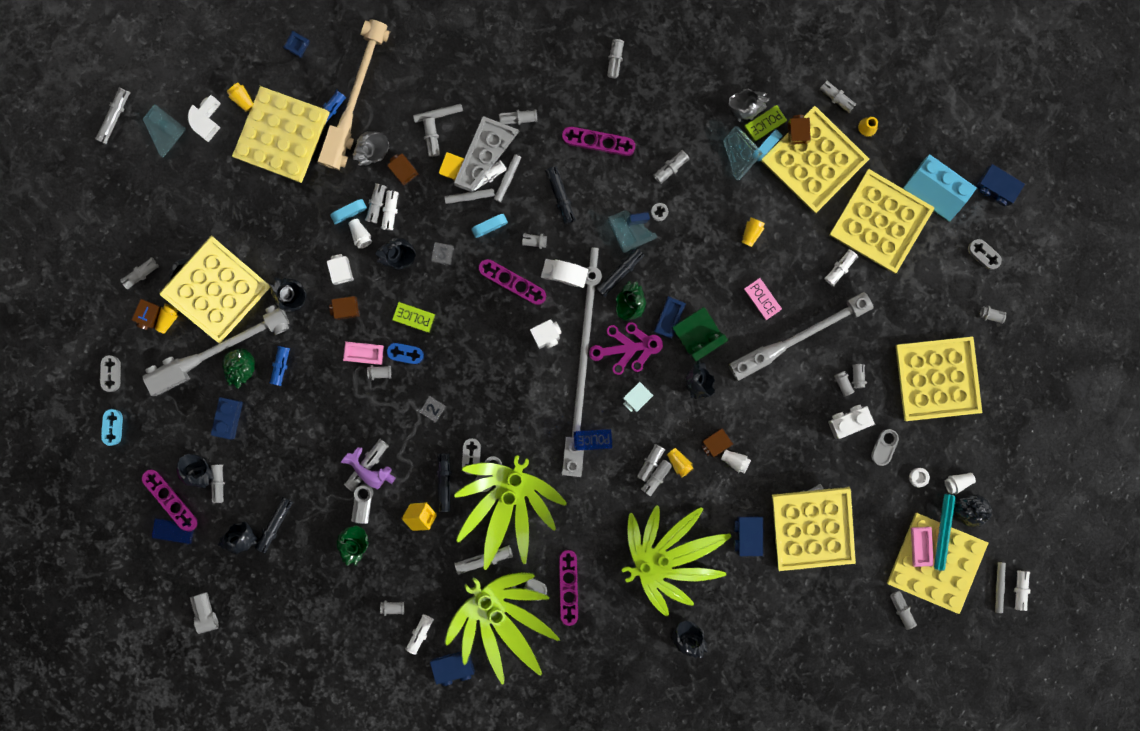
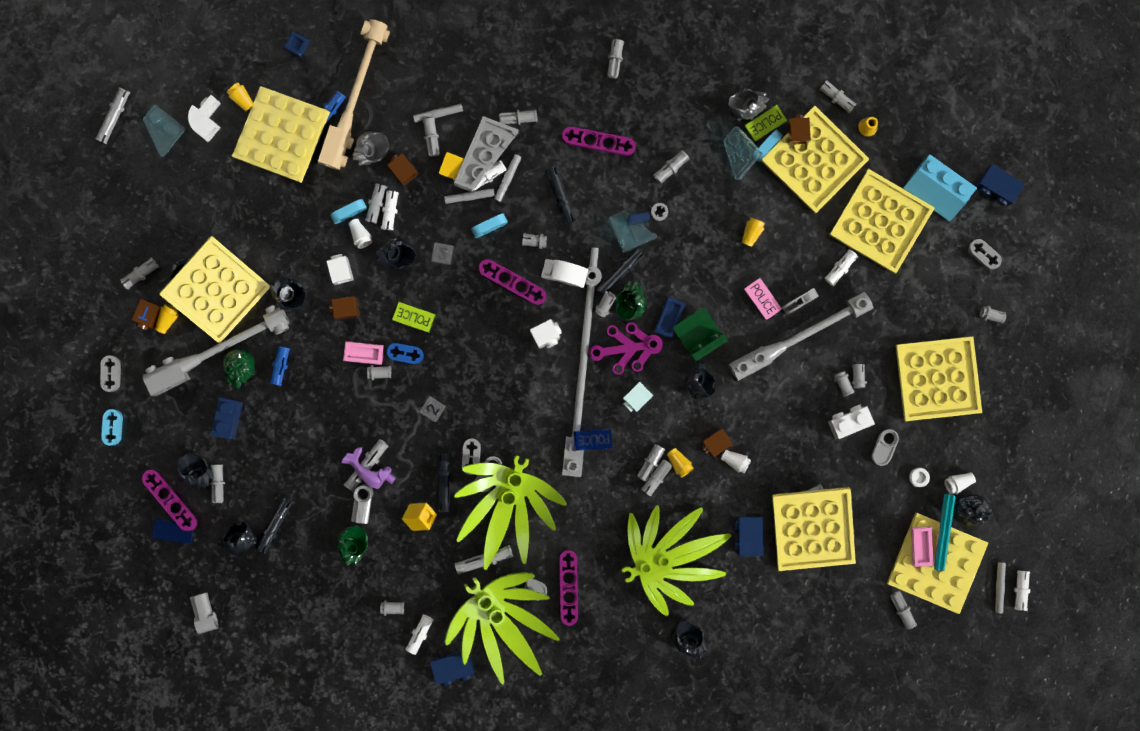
(605, 304): none -> light grey pin
(800, 301): none -> light grey piece

